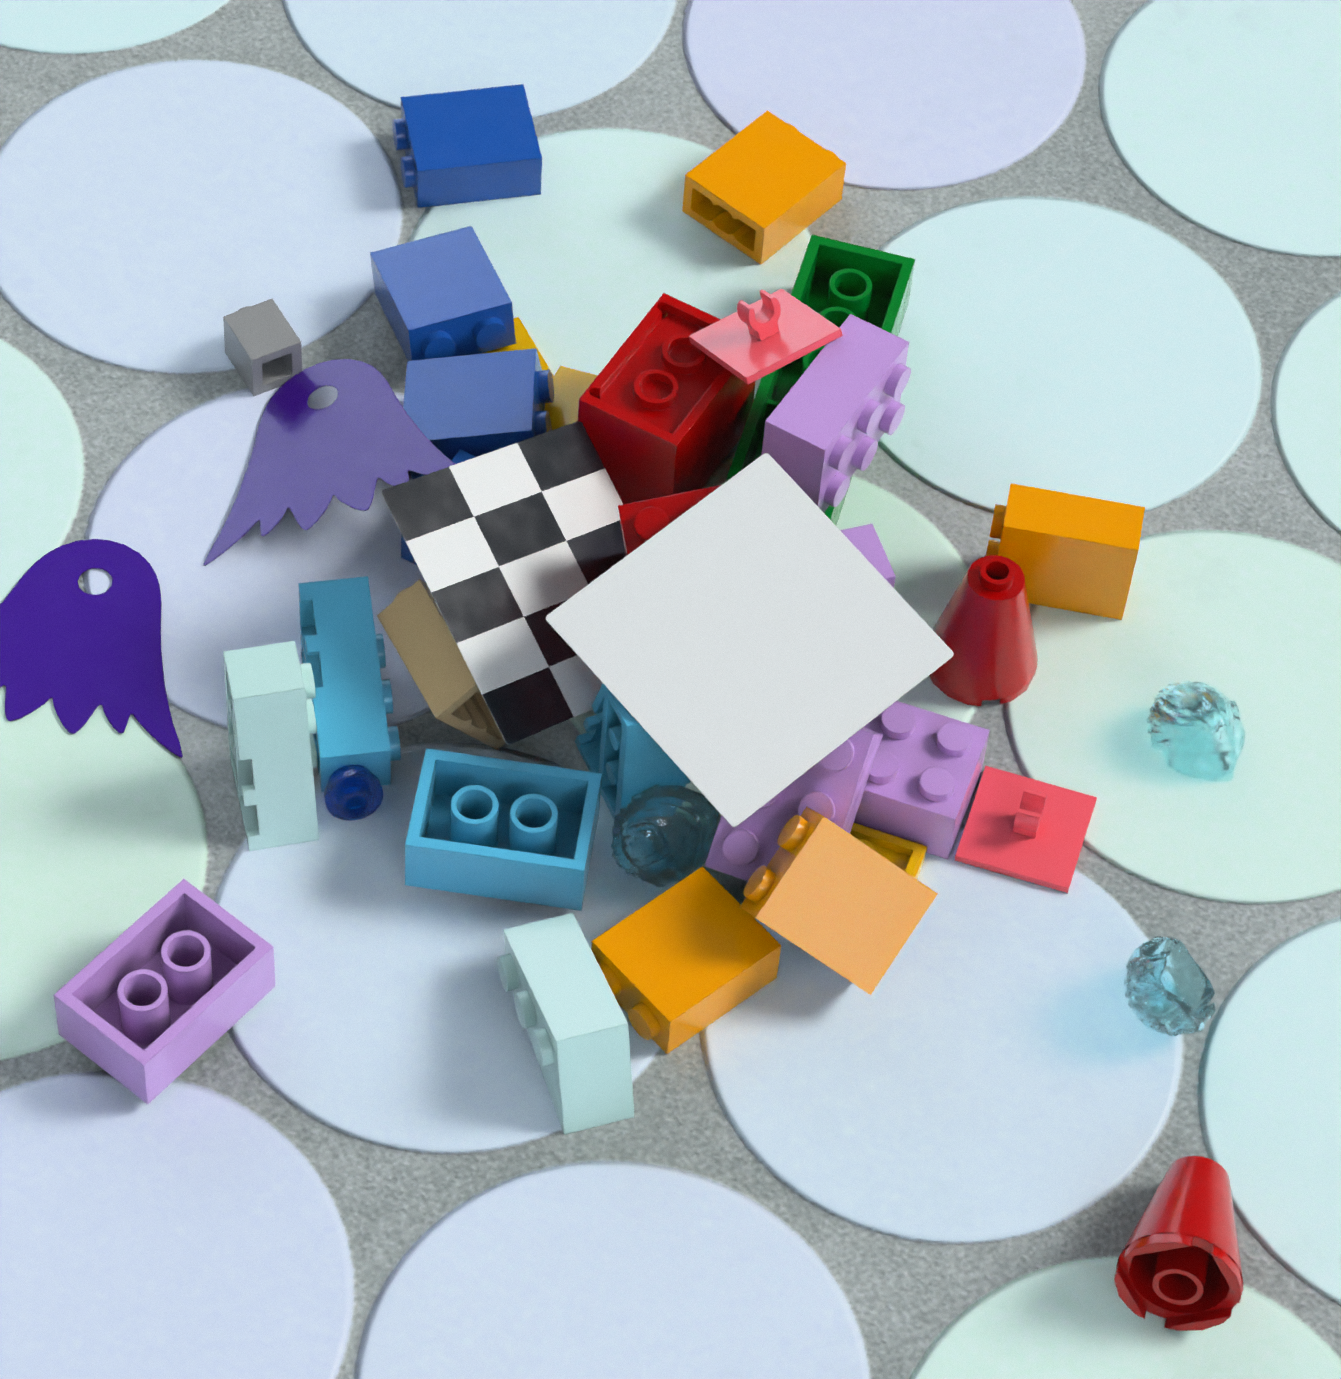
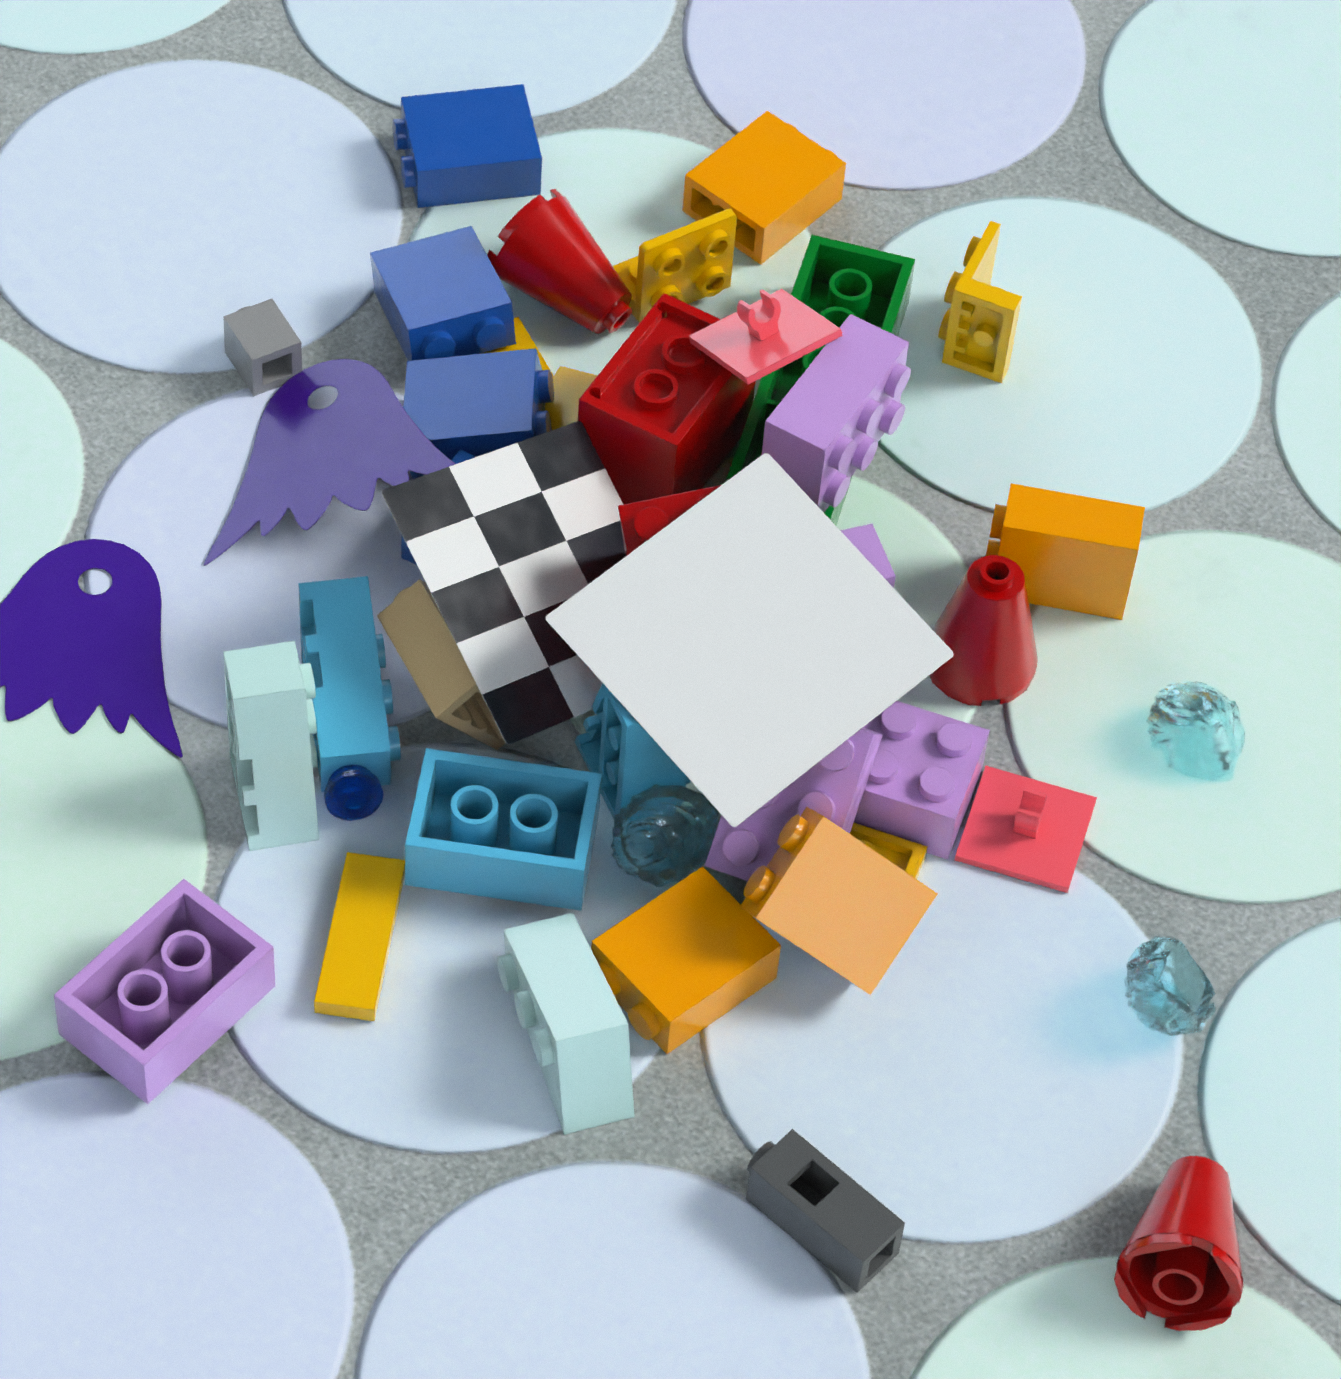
(360, 937): none -> yellow tile
(561, 265): none -> red cone
(682, 263): none -> yellow bracket
(823, 1209): none -> dark grey brick
(981, 317): none -> yellow bracket

